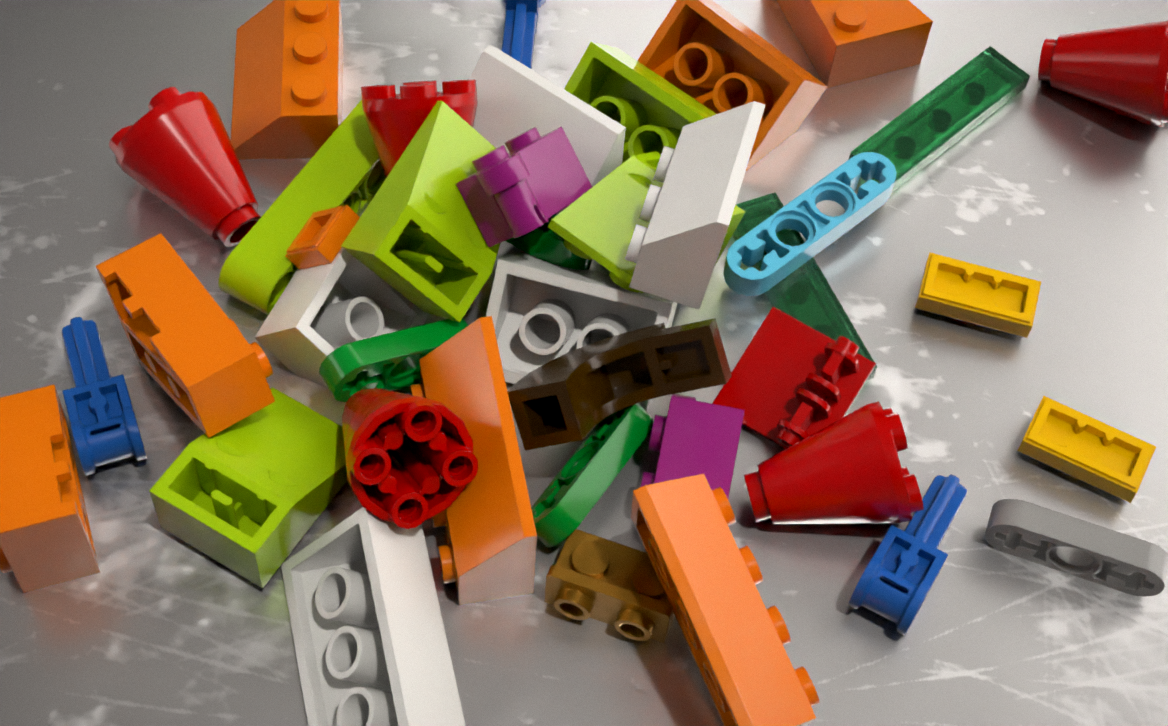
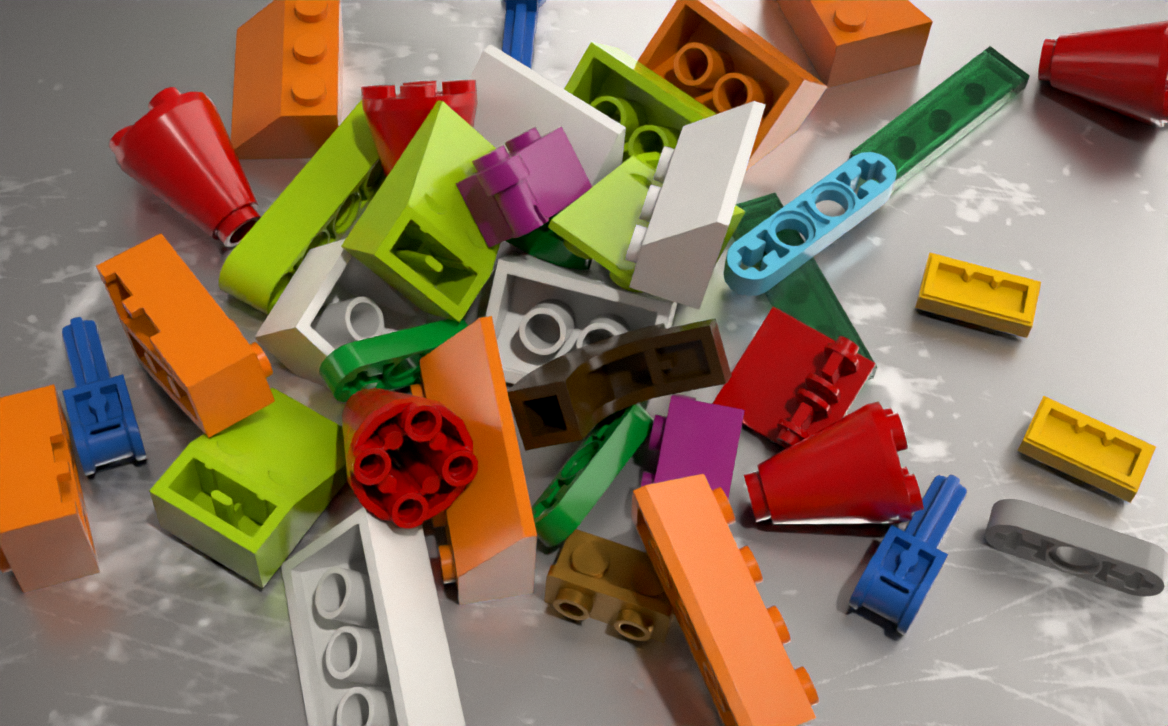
(322, 237): orange tile -> none

